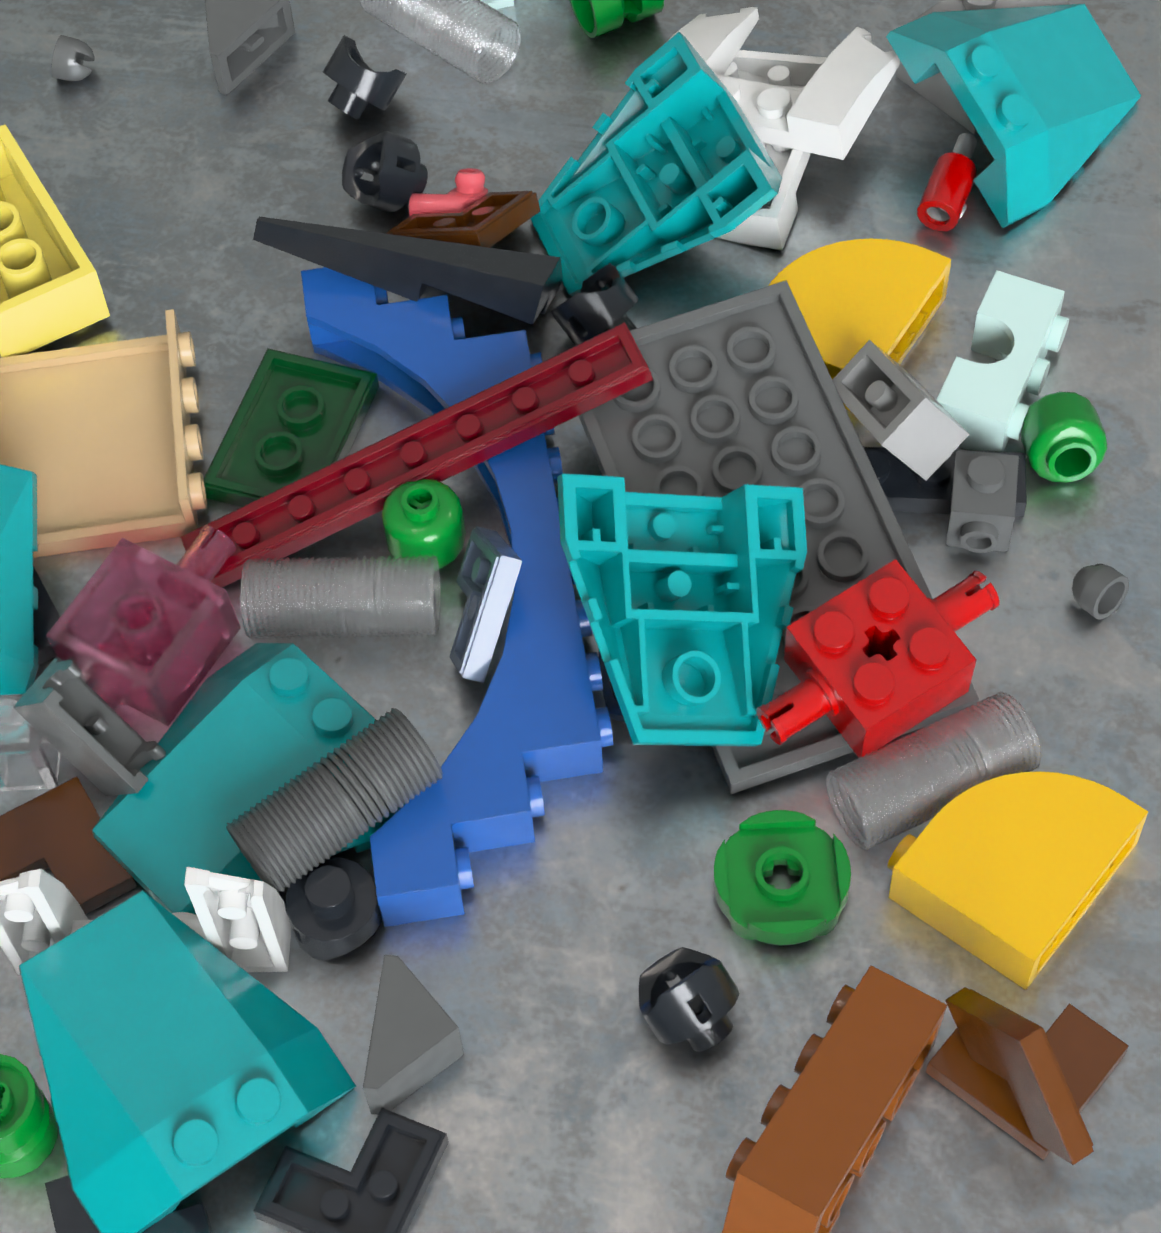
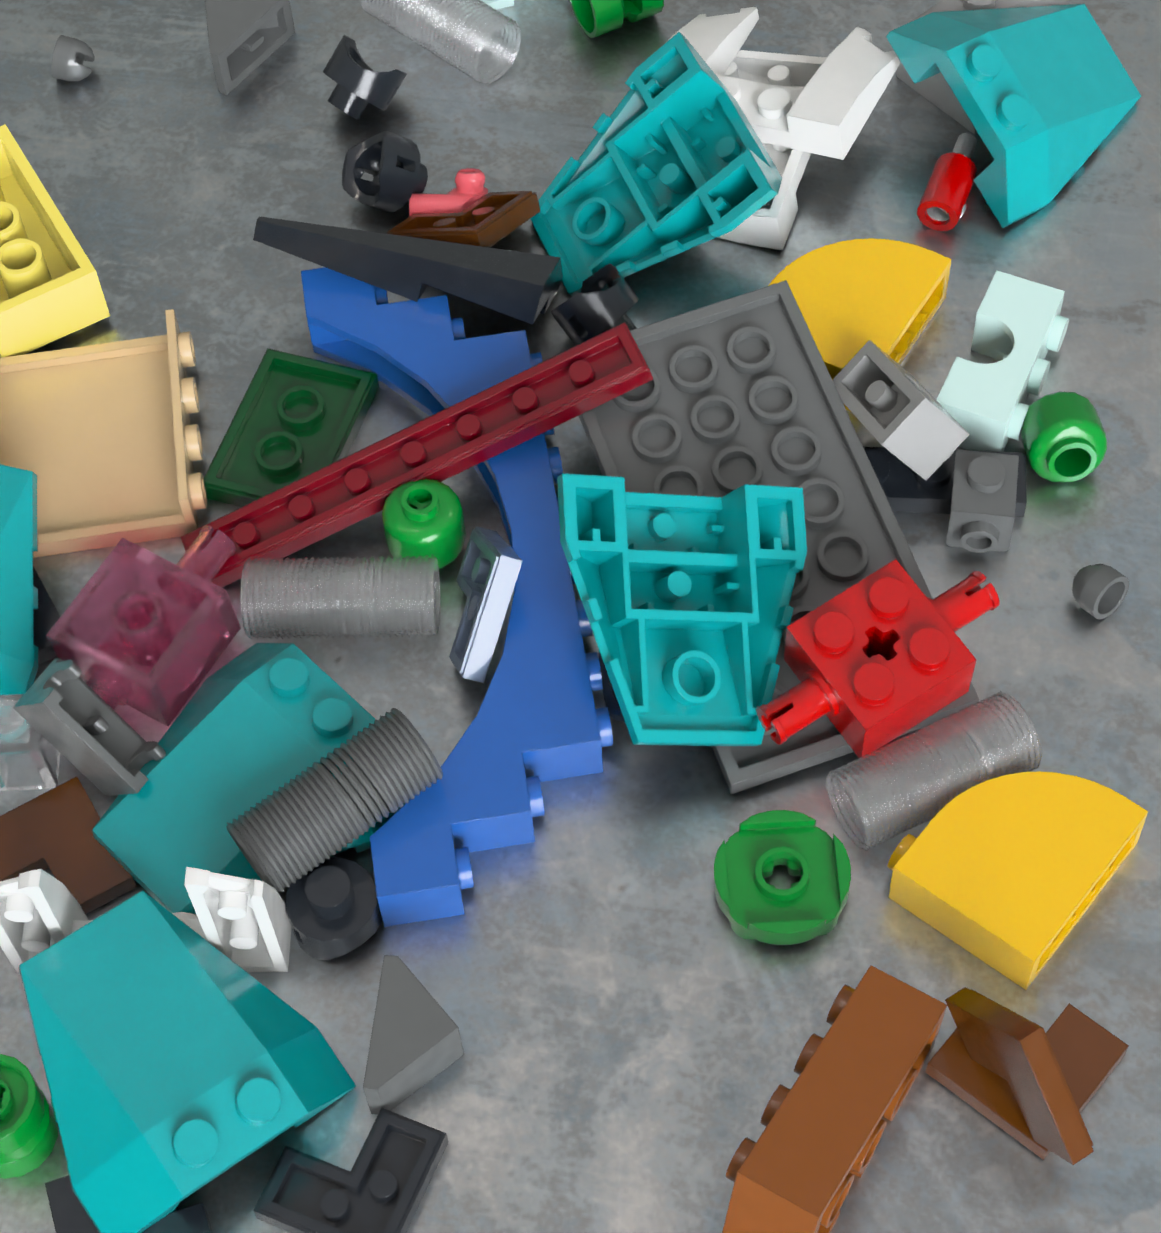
(695, 1005): black piece -> none

